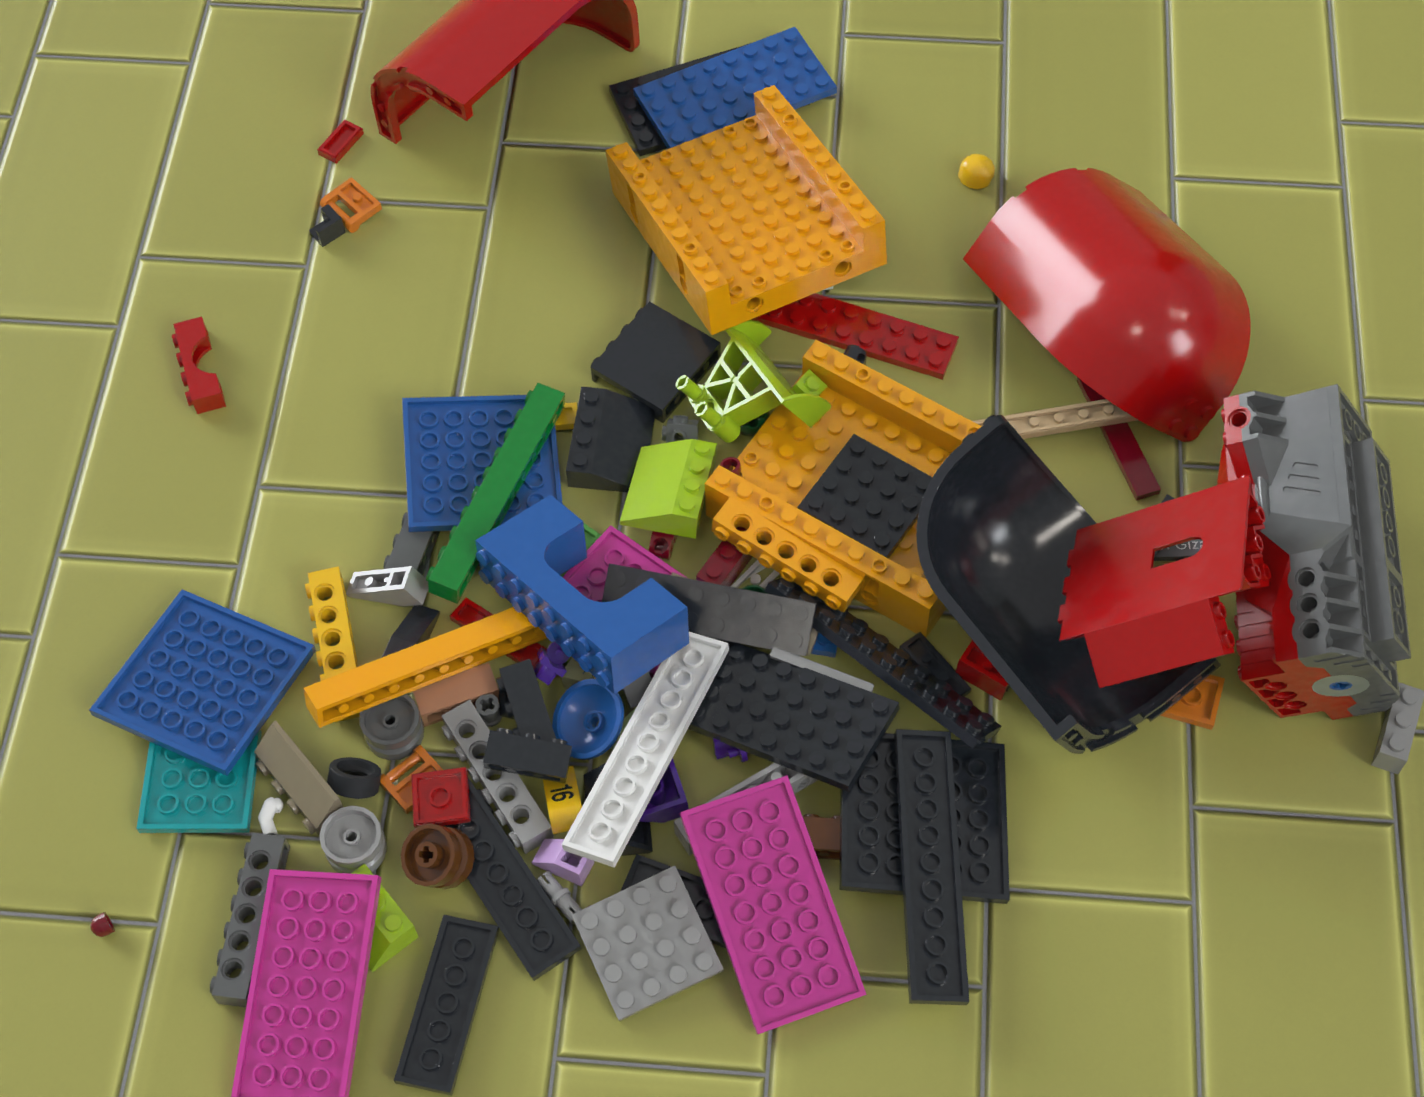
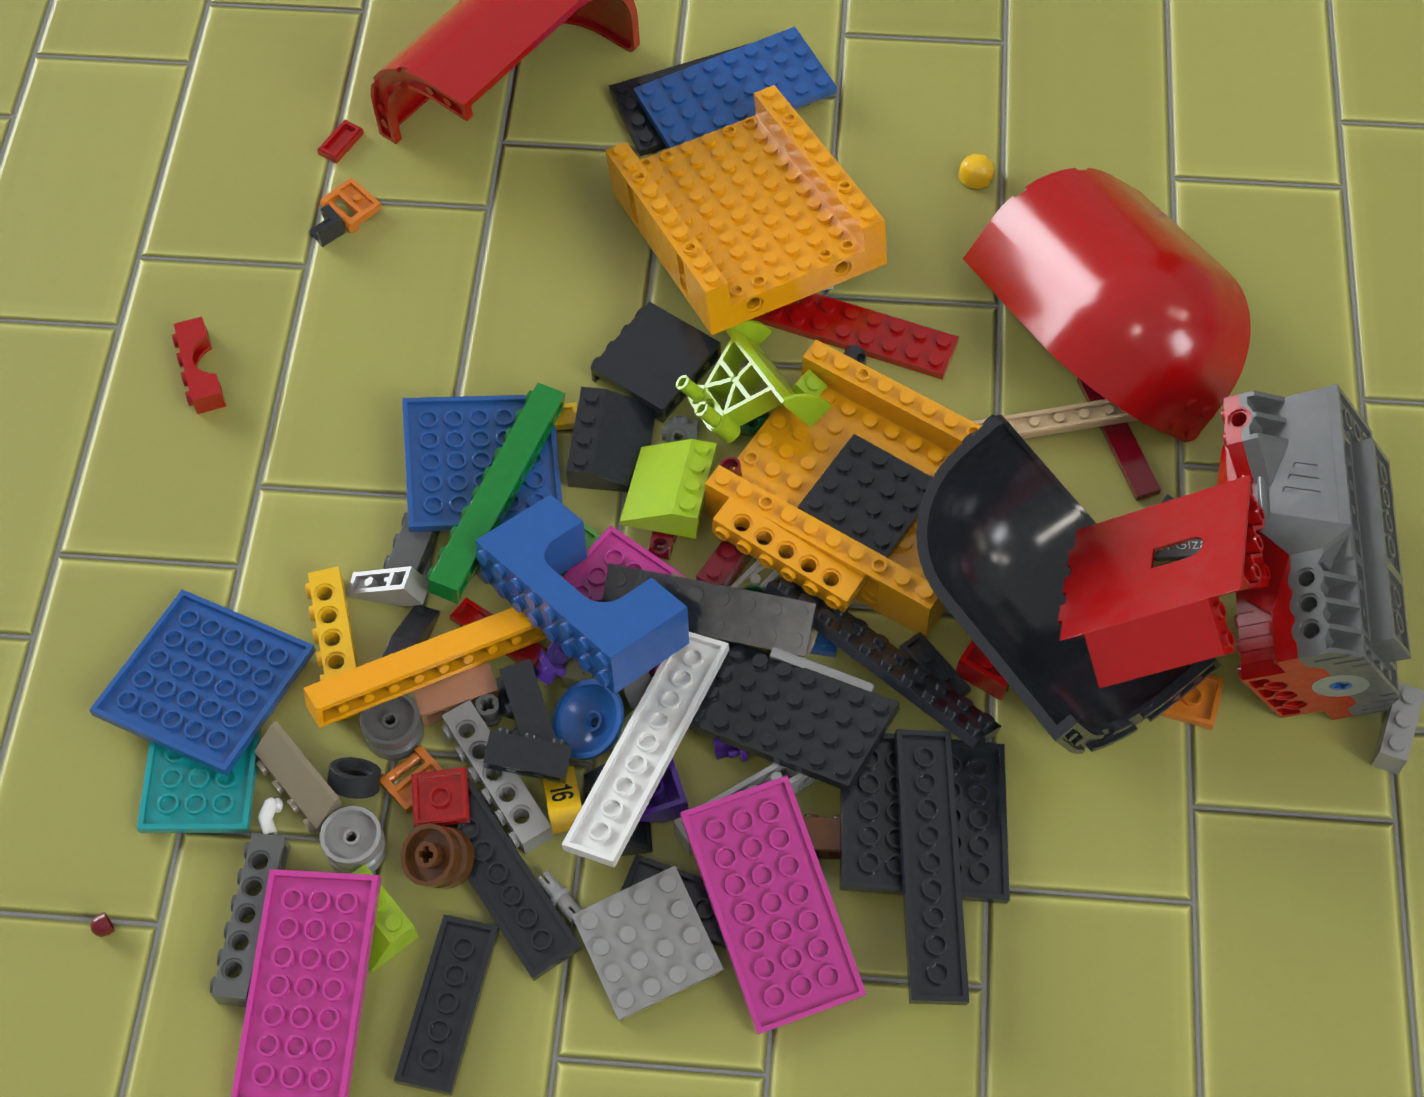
(562, 863): lavender slope -> none

